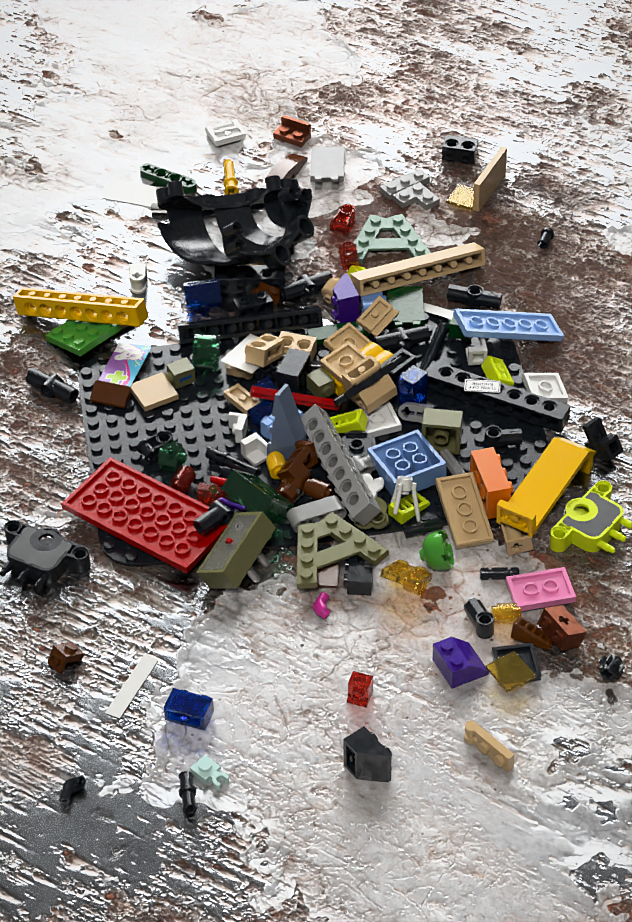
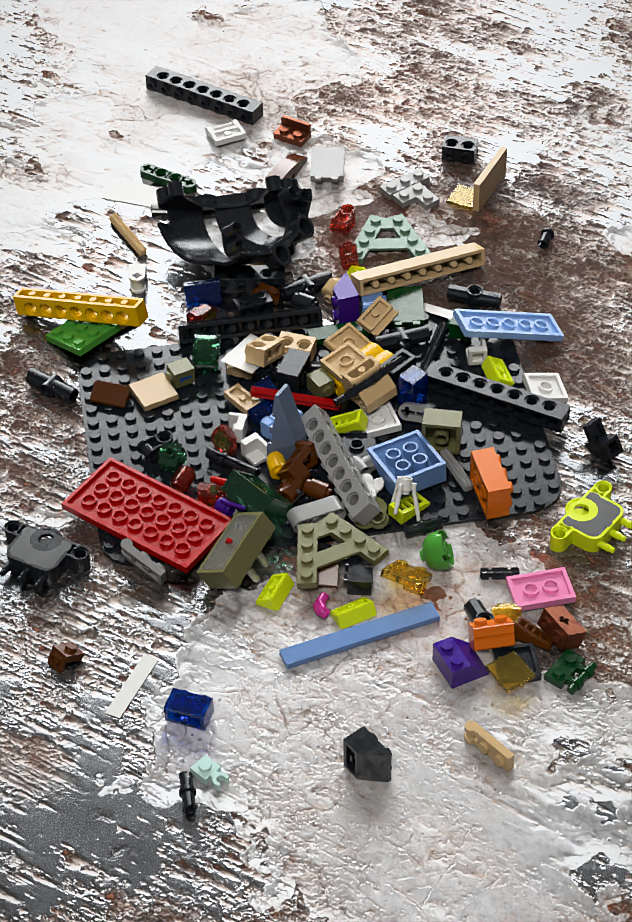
(71, 786): black arm -> none
(125, 363): sticker -> none
(128, 234): none -> tan axle
(143, 561): none -> light grey plate
(203, 312): none -> clear red rock
(204, 95): none -> black brick
(217, 514): black piece -> none
(224, 439): none -> rock
(230, 182): yellow pin -> none
(275, 591): none -> neon yellow slope
(303, 300): none -> black brick
(353, 612): none -> neon yellow slope
(359, 635): none -> medium blue tile
(360, 689): clear red brick -> none
(464, 510): tan tile -> none
(482, 385): white sticker -> none
(491, 633): none -> orange brick
(496, 437): black piece -> none
(515, 540): tan piece -> none
(544, 485): yellow panel -> none
(564, 669): none -> dark green plate
(611, 667): black gear -> none

